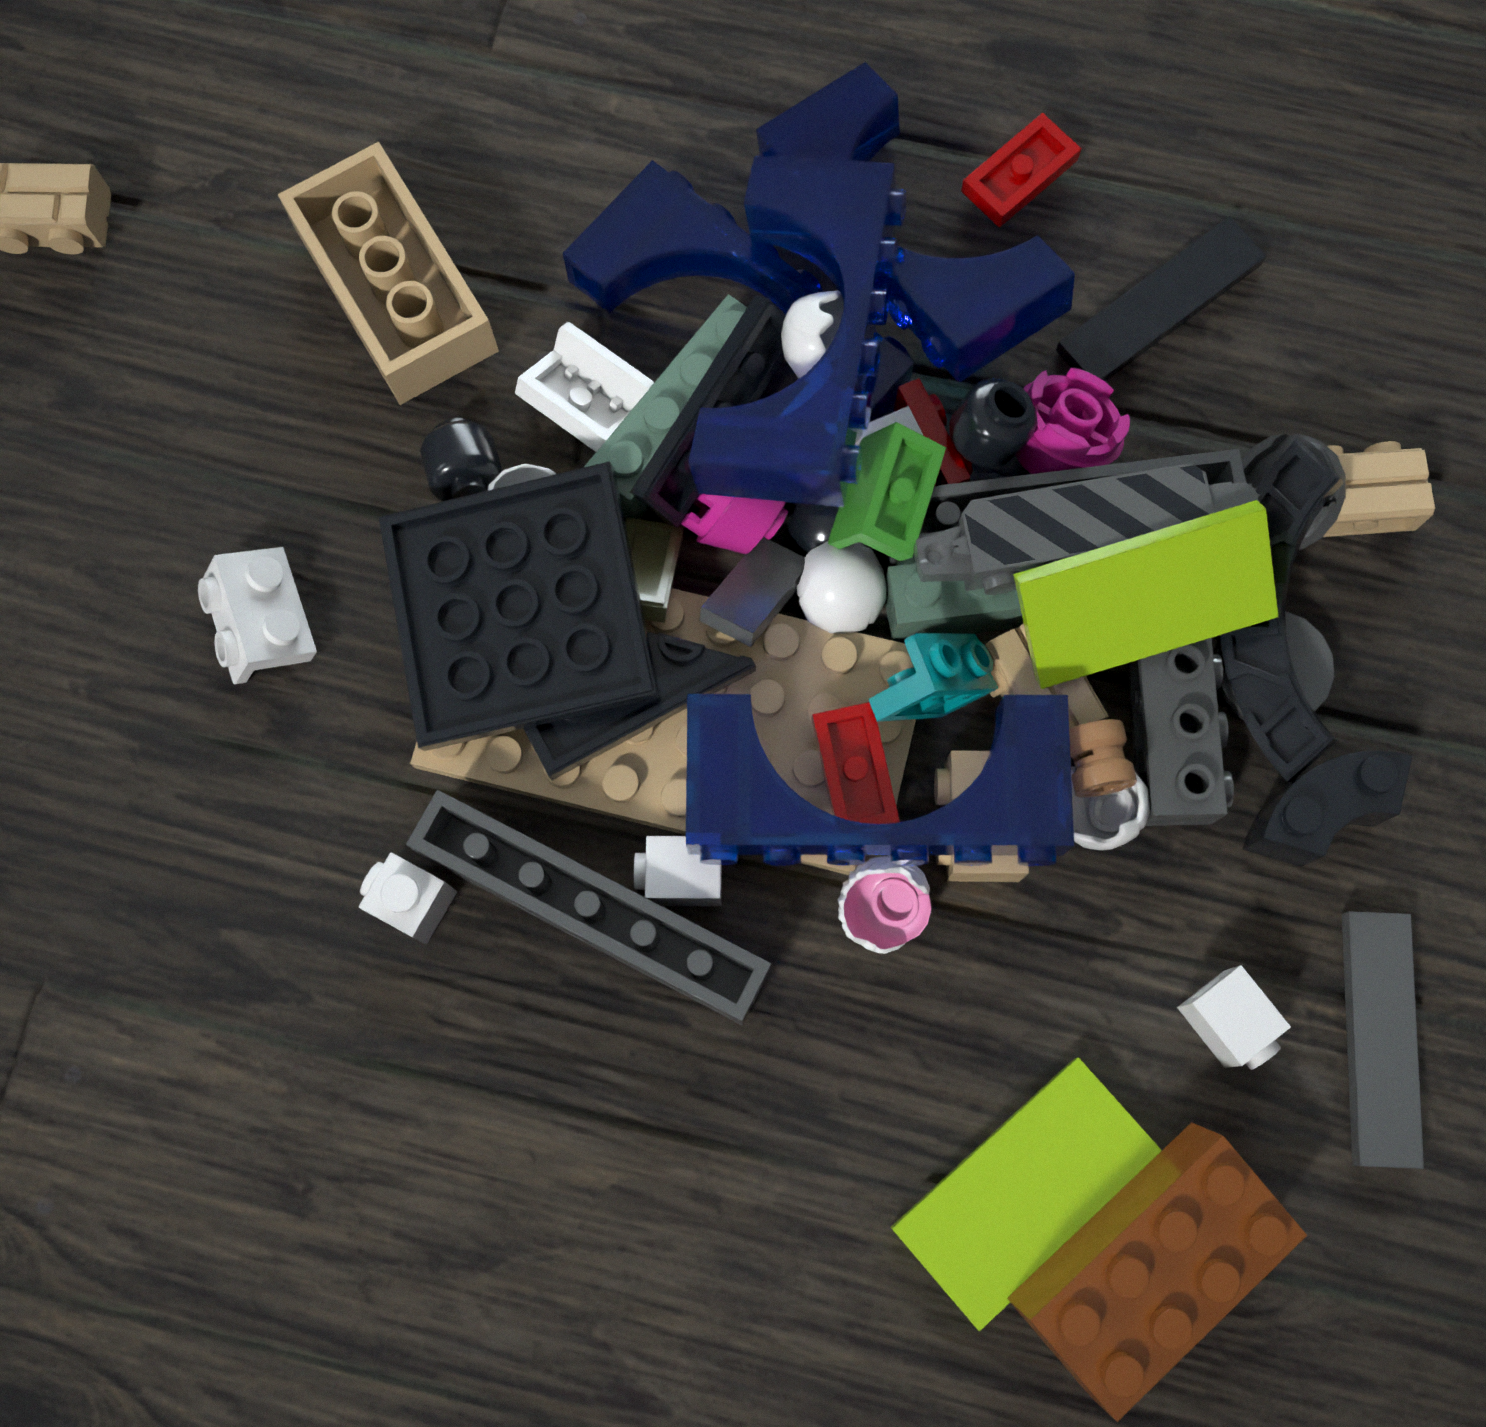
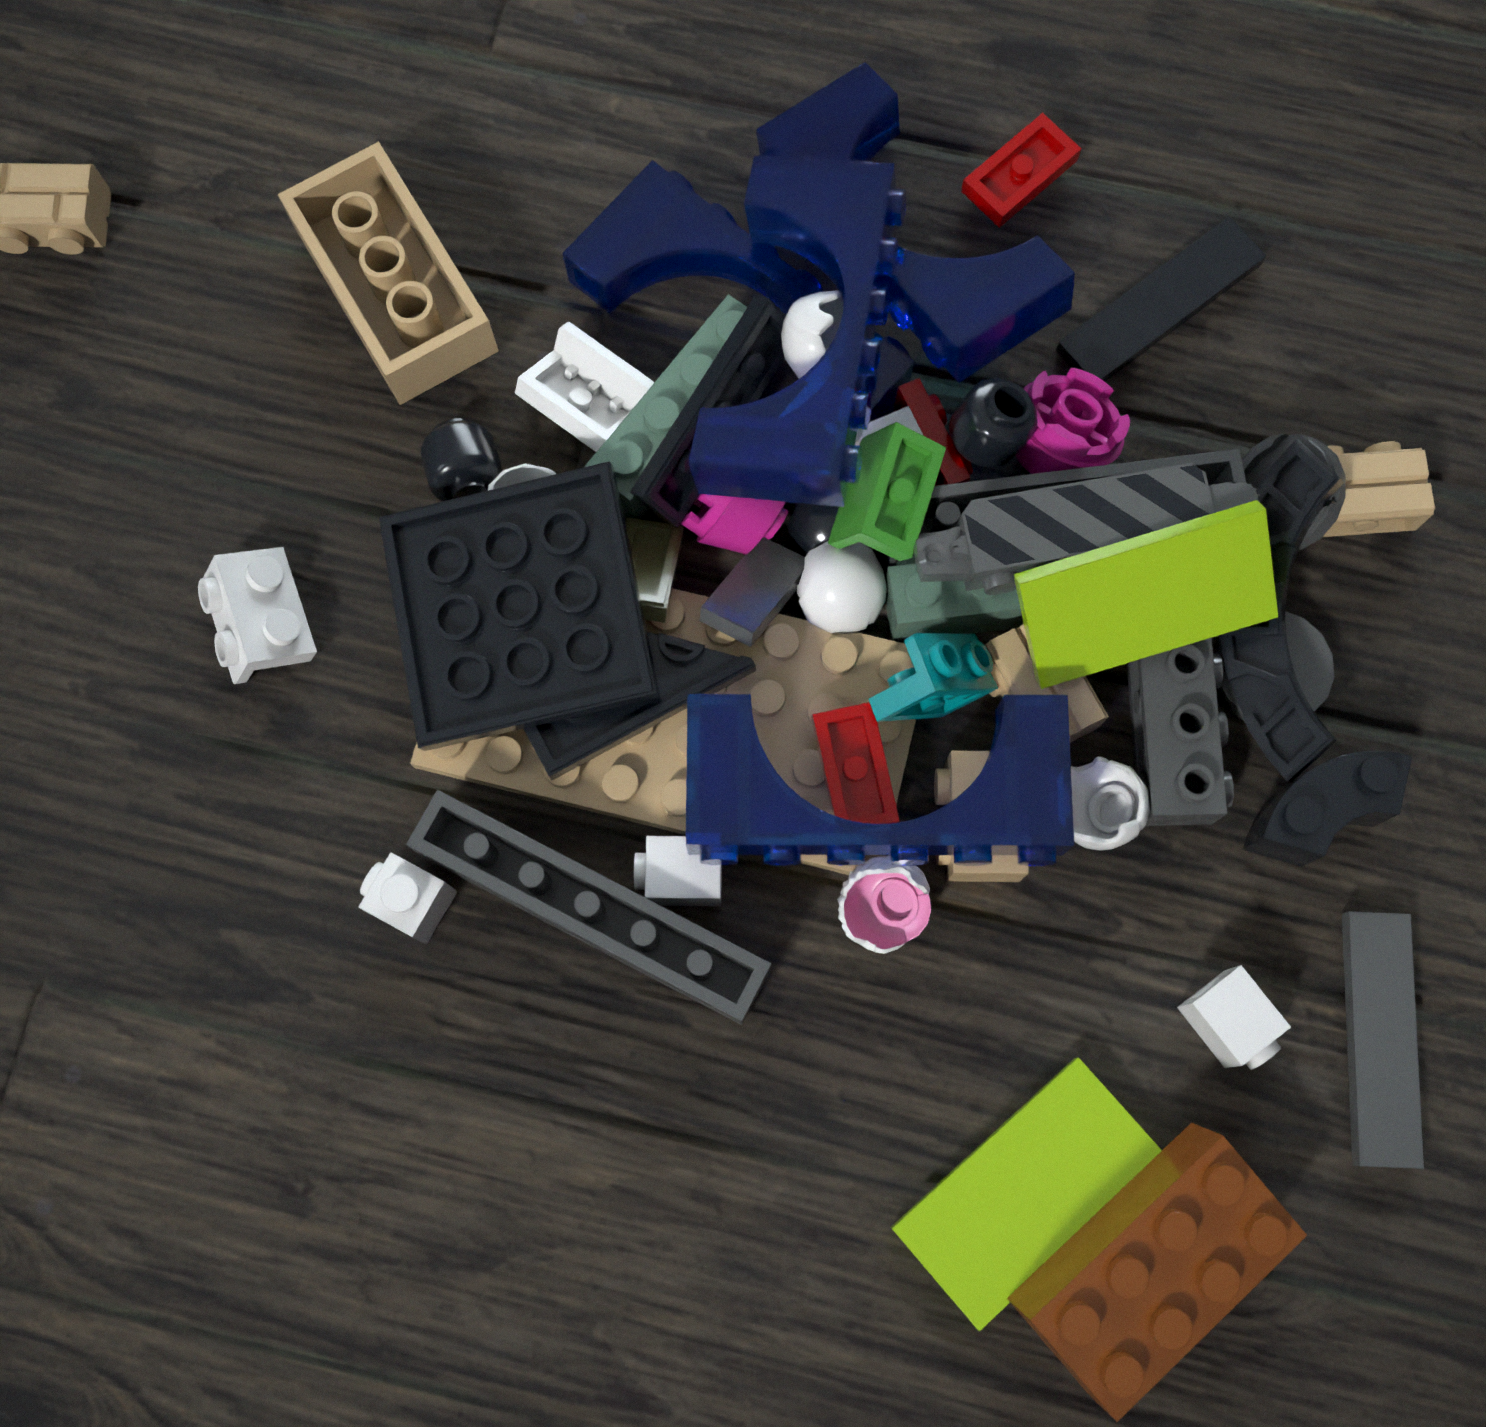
(1100, 759): medium nougat wheel -> none

